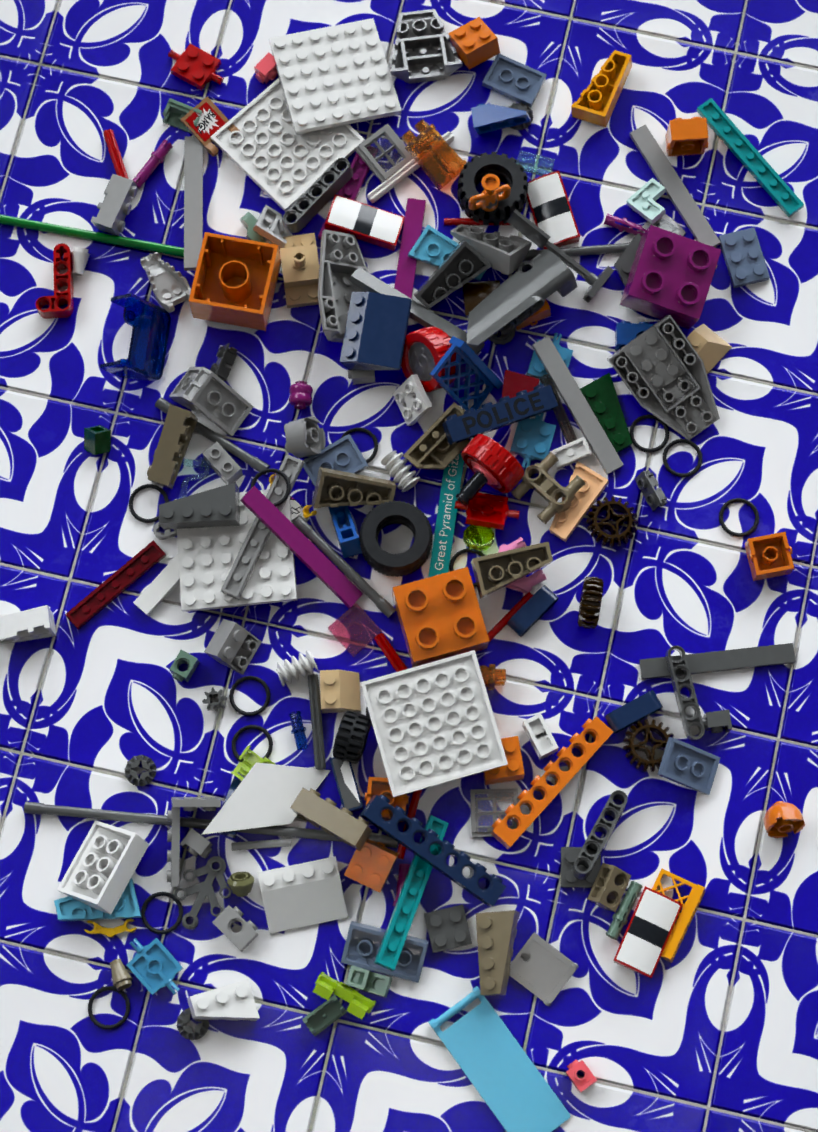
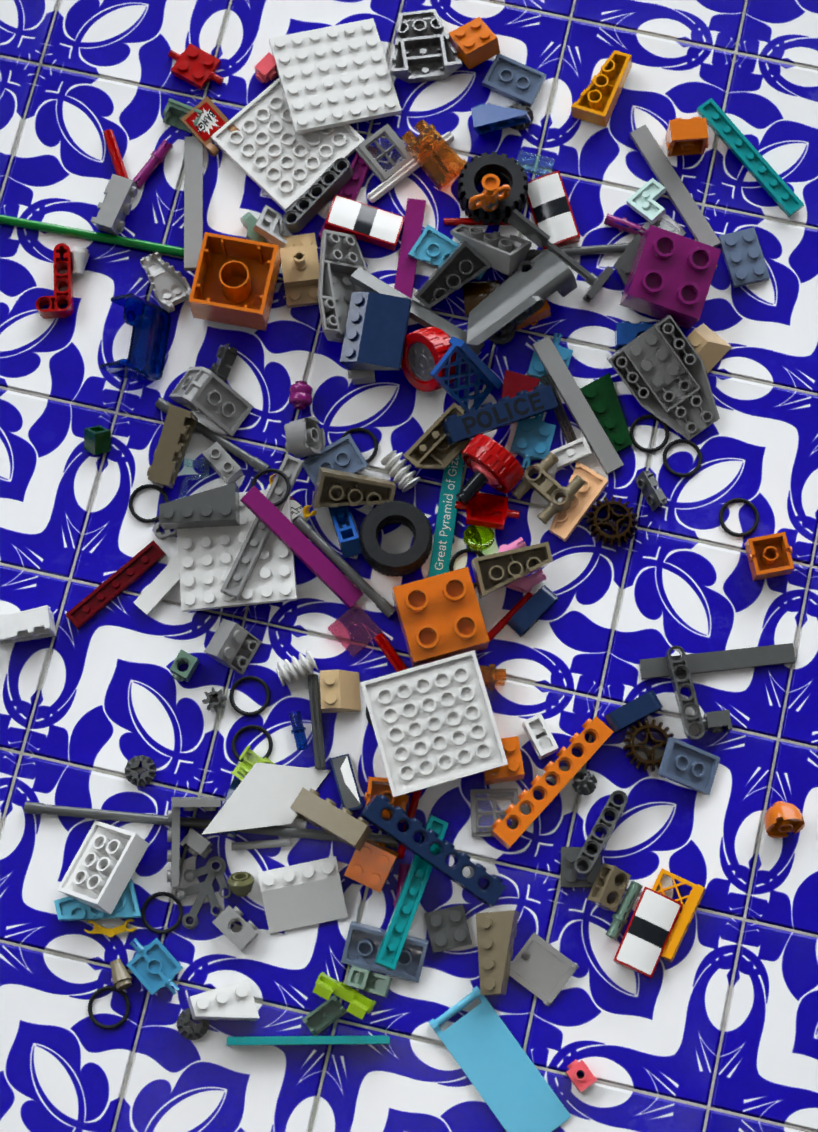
(308, 1040): none -> teal tile
(351, 737): black tyre -> none
(413, 399): white plate -> none
(584, 783): none -> dark grey gear
(590, 602): dark brown gear -> none

